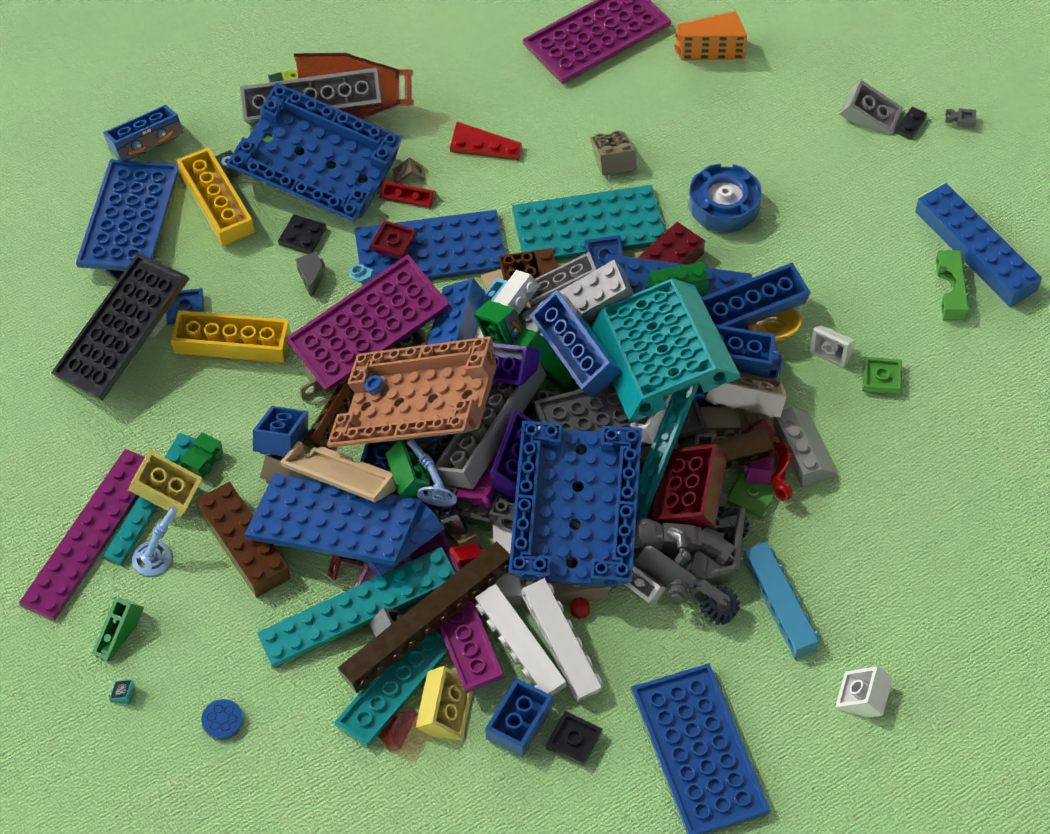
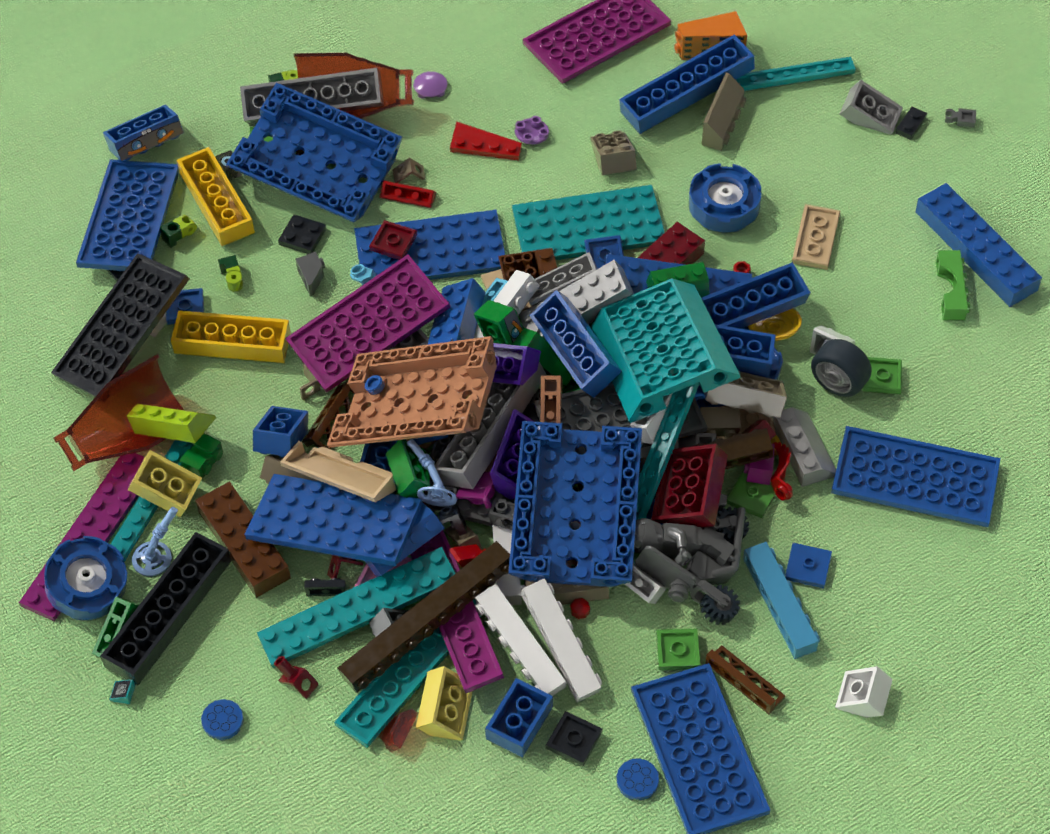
(85, 577): none -> blue piece
(103, 426): none -> clear red windscreen
(166, 608): none -> black brick
(169, 422): none -> lime slope
(177, 229): none -> leg
(233, 278): none -> leg
(294, 676): none -> dark red bracket
(320, 587): none -> black plate
(430, 84): none -> medium lavender dish
(531, 130): none -> medium lavender dish
(551, 399): none -> nougat slope
(637, 779): none -> blue tile
(677, 649): none -> bright green plate
(686, 84): none -> blue brick
(723, 113): none -> dark tan slope
(742, 266): none -> red tile
(743, 682): none -> reddish brown fence
(797, 73): none -> teal plate
(808, 565): none -> blue plate
(816, 237): none -> tan tile
(841, 368): none -> black wheel
(916, 476): none -> blue plate

